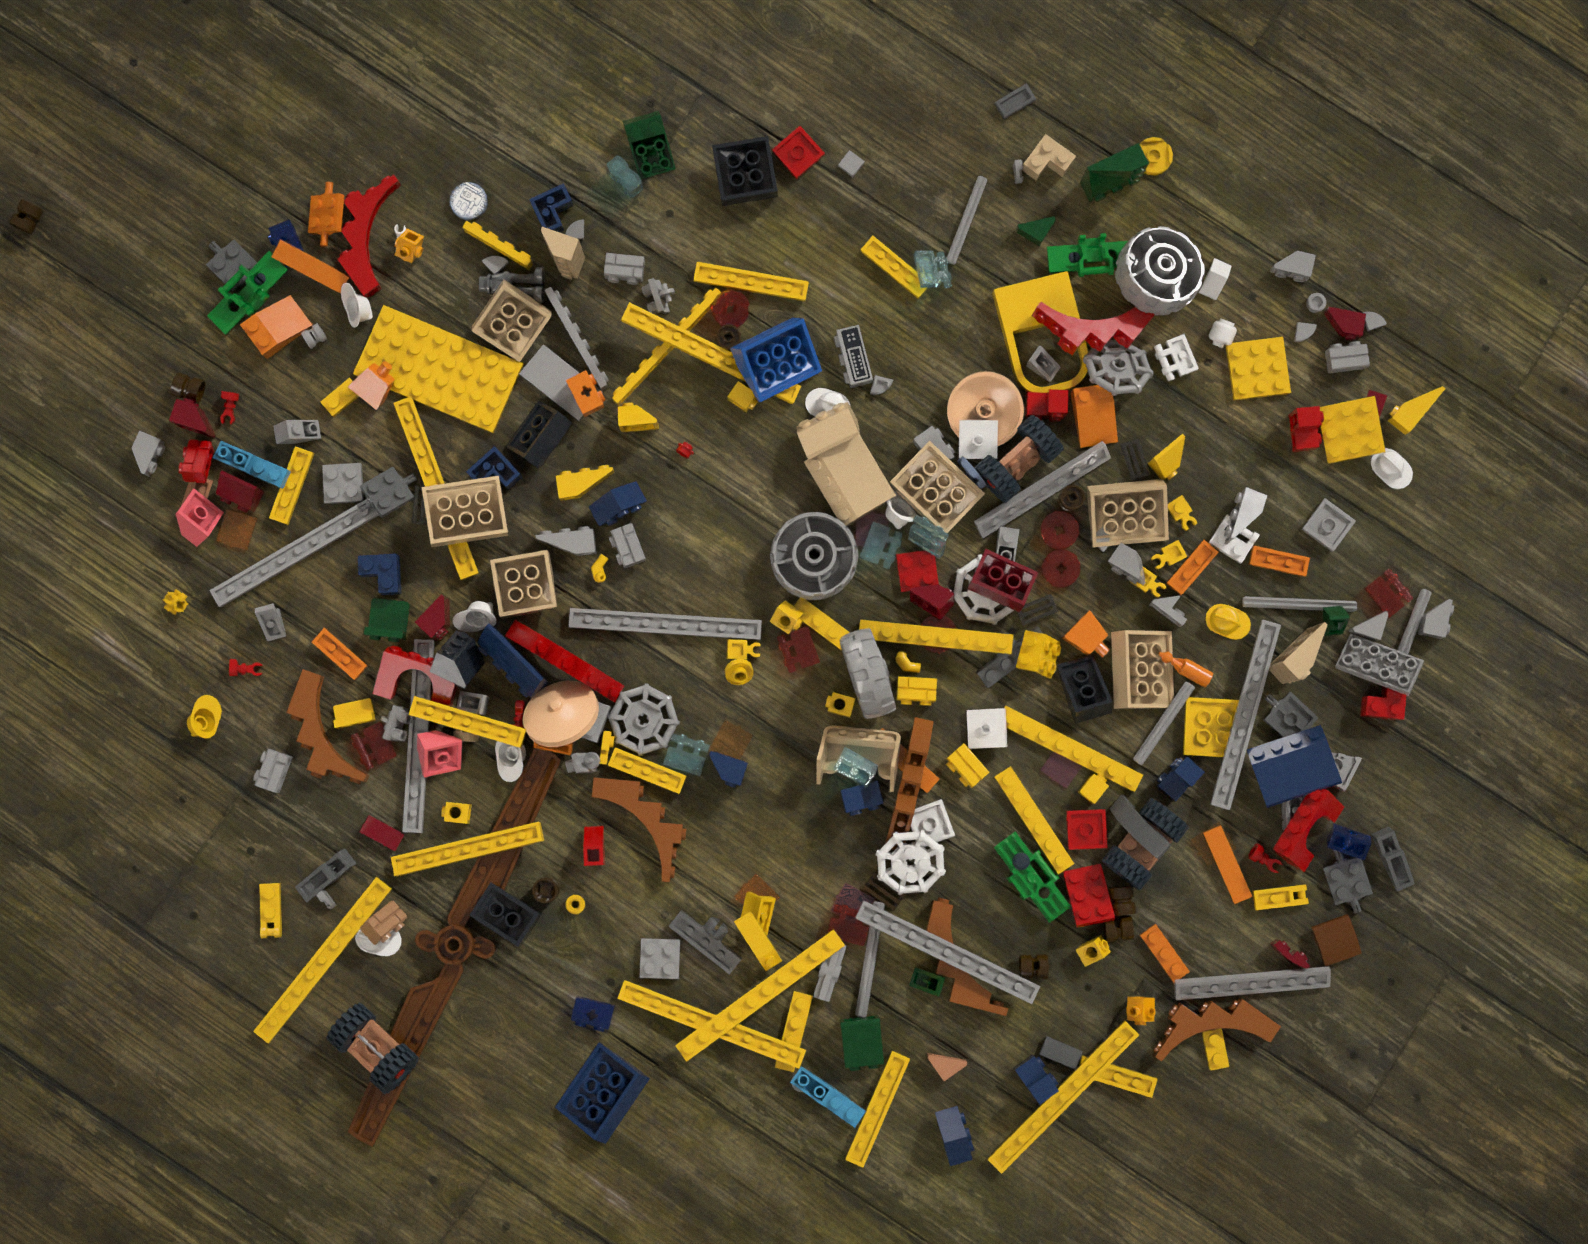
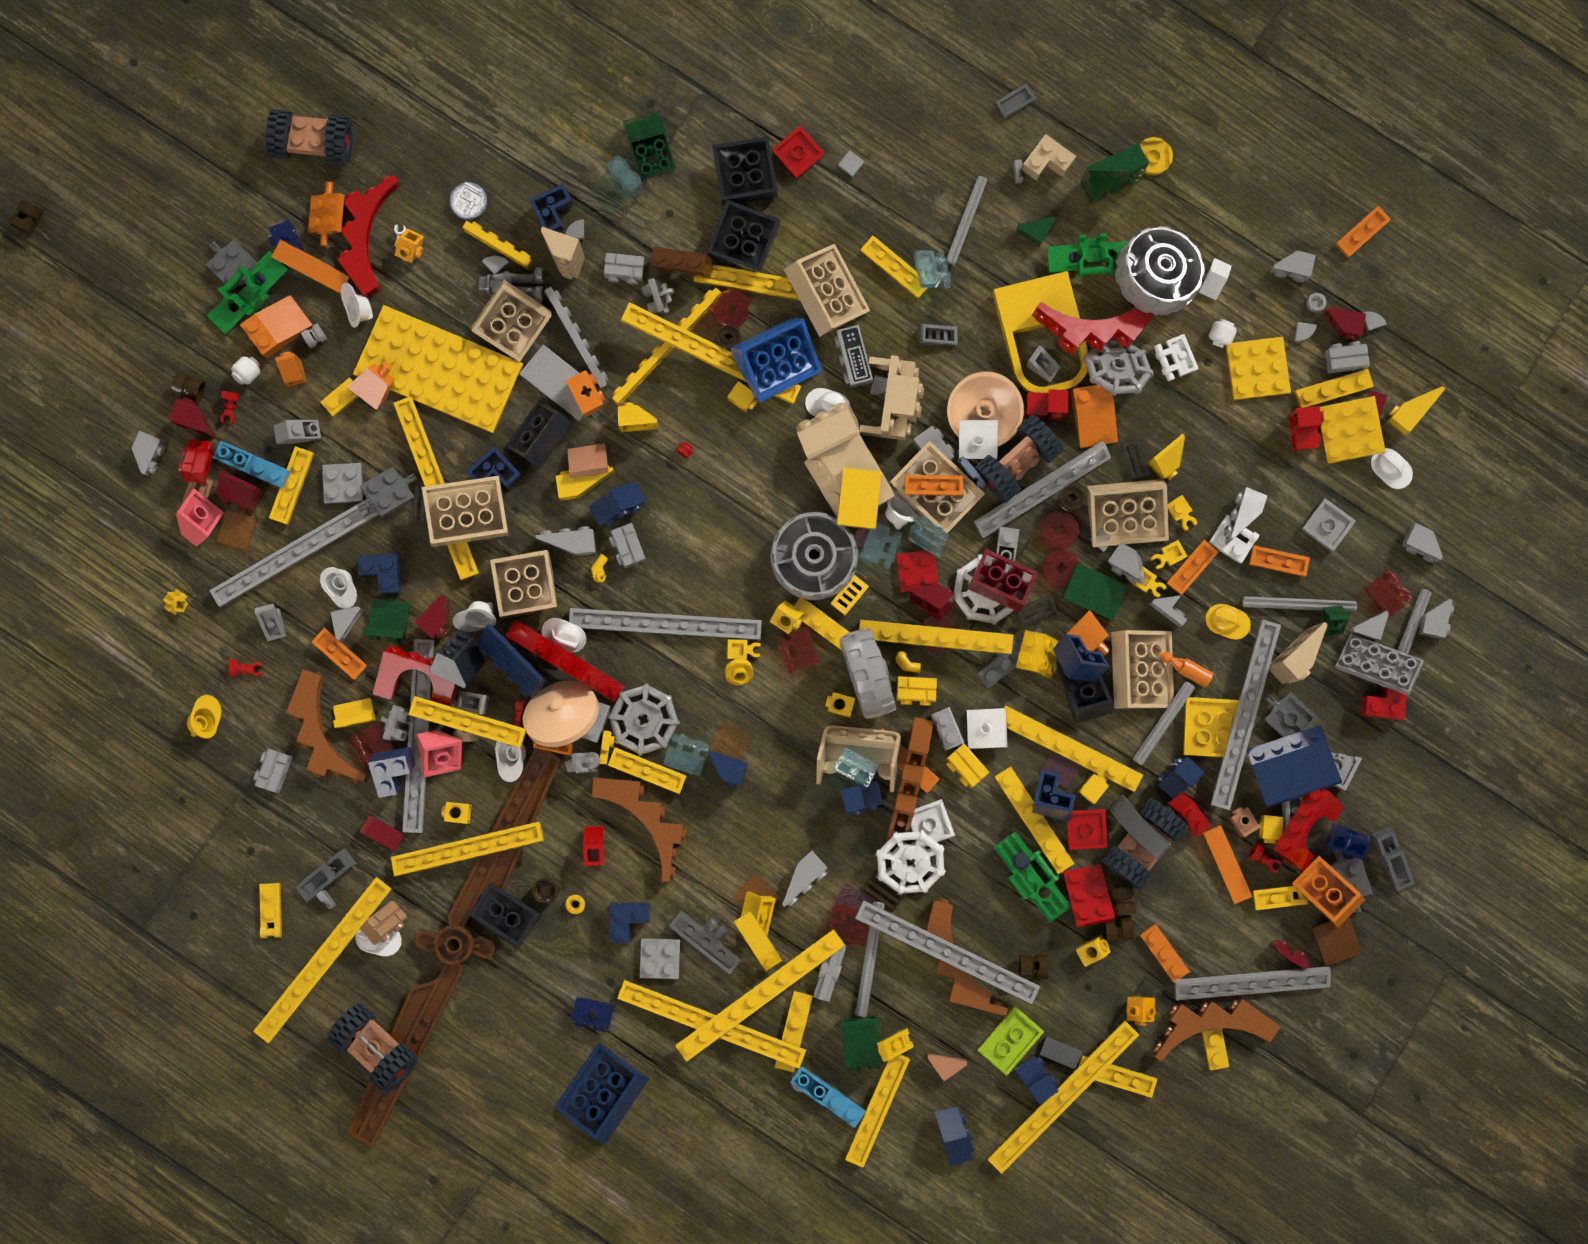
(245, 370): none -> white head
(291, 369): none -> orange slope
(309, 136): none -> black plate
(339, 586): none -> white piece
(344, 620): none -> light grey slope
(388, 767): none -> brick
(564, 634): none -> white piece
(587, 460): none -> nougat tile
(622, 916): none -> dark blue brick
(673, 260): none -> reddish brown arch
(743, 237): none -> black slope
(805, 873): none -> light grey slope
(826, 289): none -> tan slope
(838, 606): none -> yellow slope
(859, 498): none -> yellow tile
(895, 1045): none -> yellow plate
(900, 399): none -> tan piece
(927, 981): dark green slope -> none
(934, 485): none -> orange plate
(936, 342): none -> dark grey slope
(947, 728): none -> light grey brick
(1010, 1040): none -> lime tile
(1049, 800): none -> brick
(1078, 661): none -> dark blue brick
(1094, 591): none -> dark green tile
(1190, 814): none -> red brick
(1236, 819): none -> nougat brick
(1271, 828): none -> yellow brick
(1328, 891): none -> orange slope
(1334, 389): none -> yellow plate
(1363, 232): none -> orange plate
(1422, 541): none -> light grey slope

